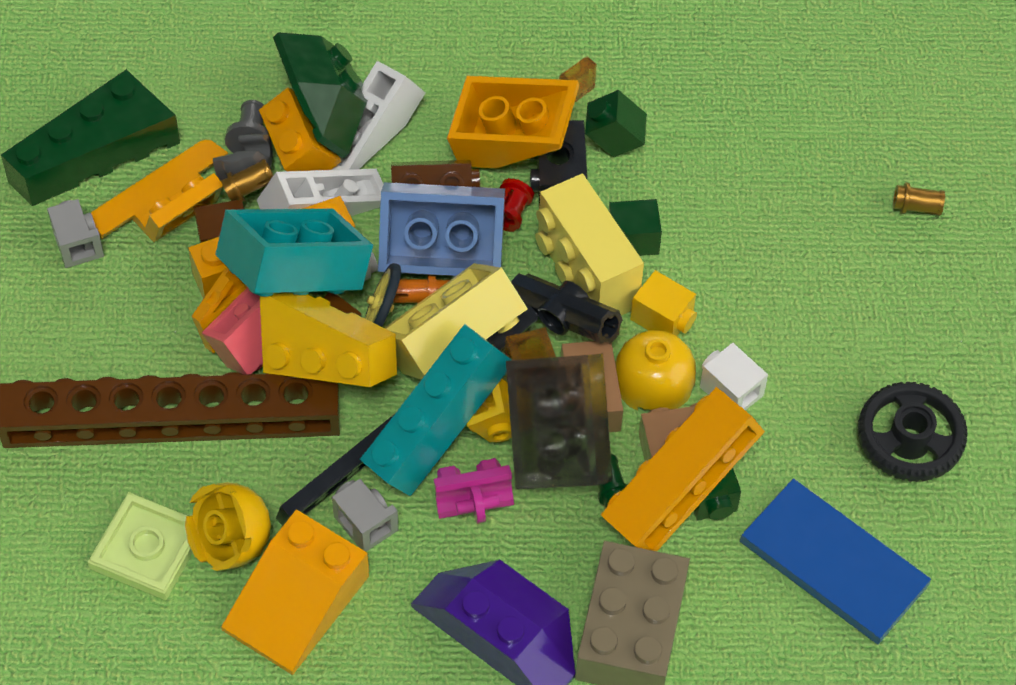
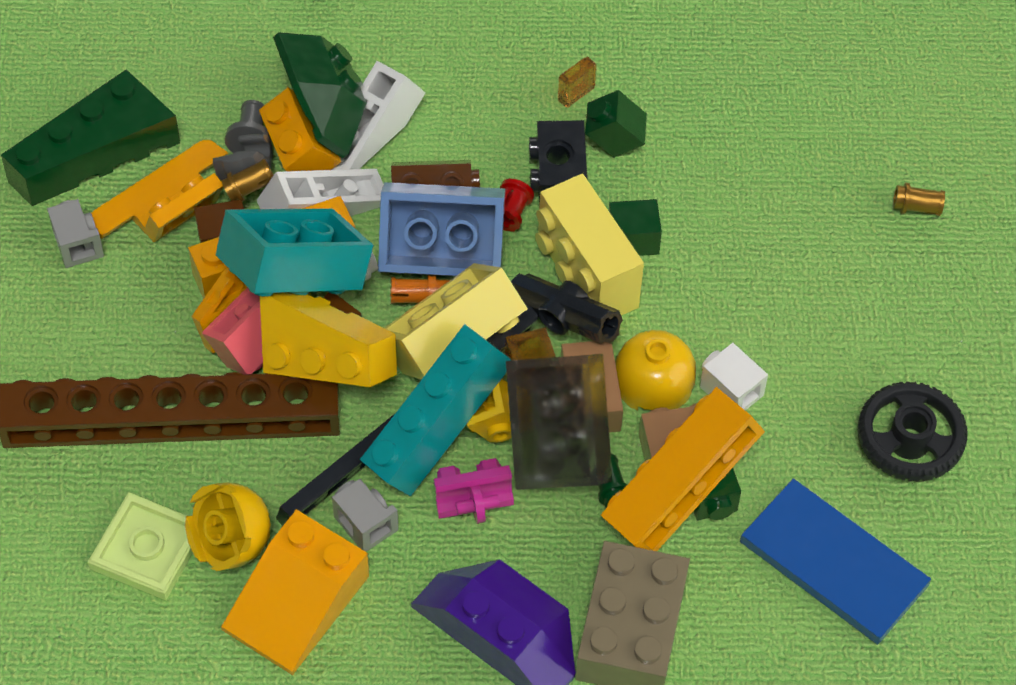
(381, 302): wheel -> none
(510, 119): light orange slope -> none
(663, 305): yellow brick -> none

